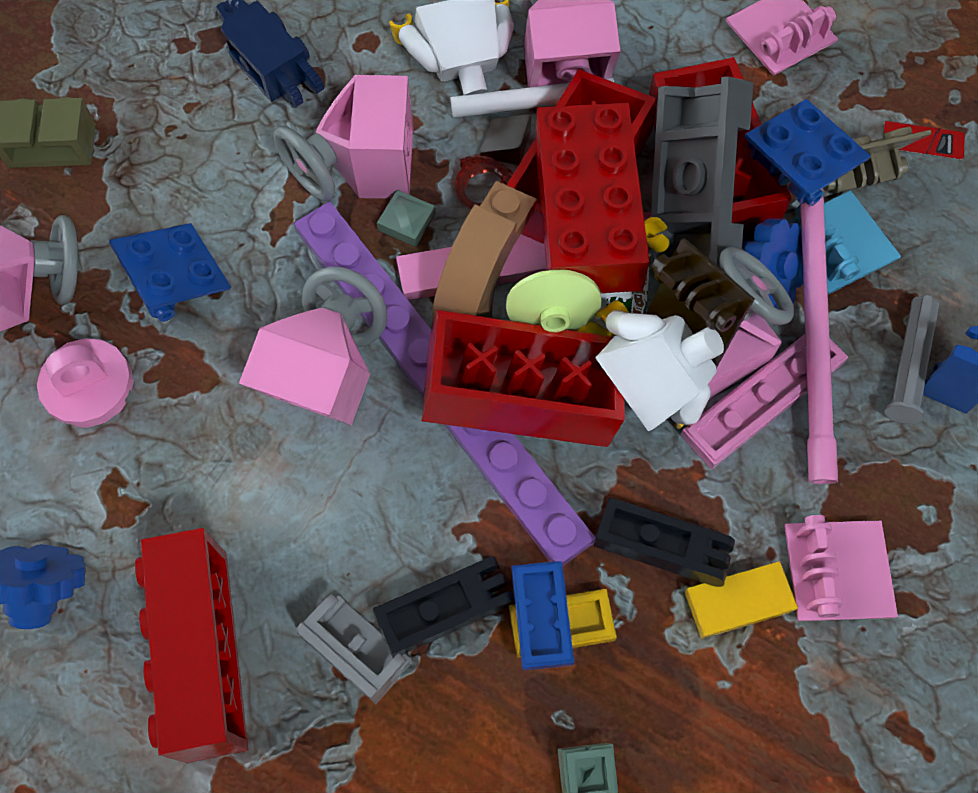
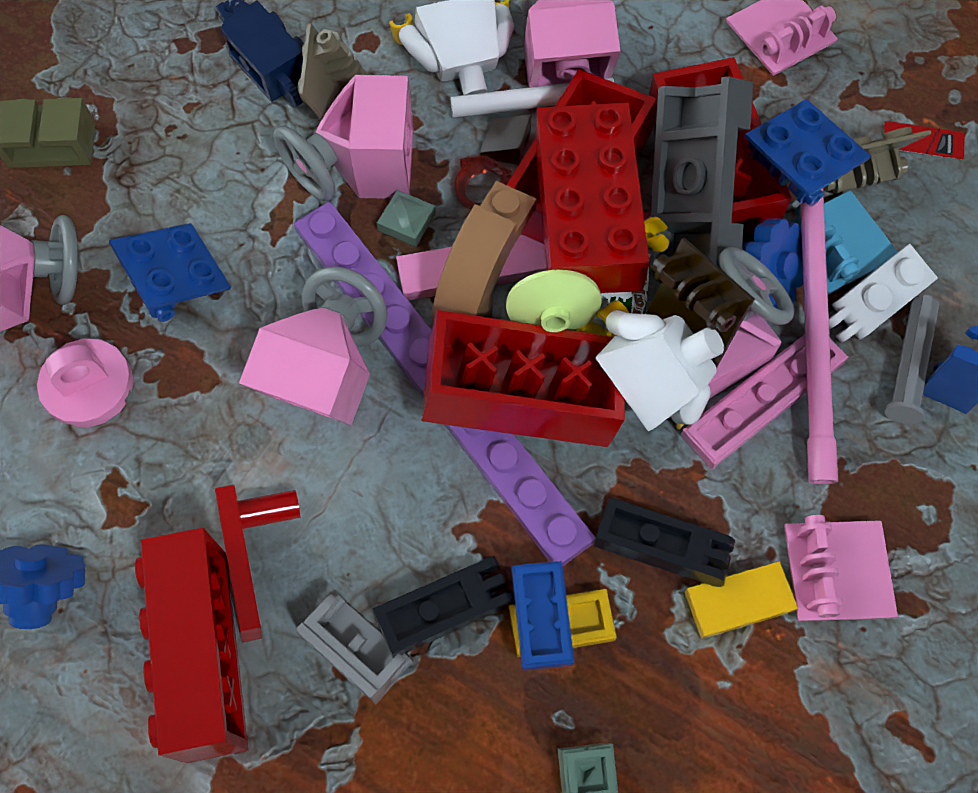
(242, 515): none -> red piece
(325, 69): none -> dark tan hinge
(881, 294): none -> white hinge

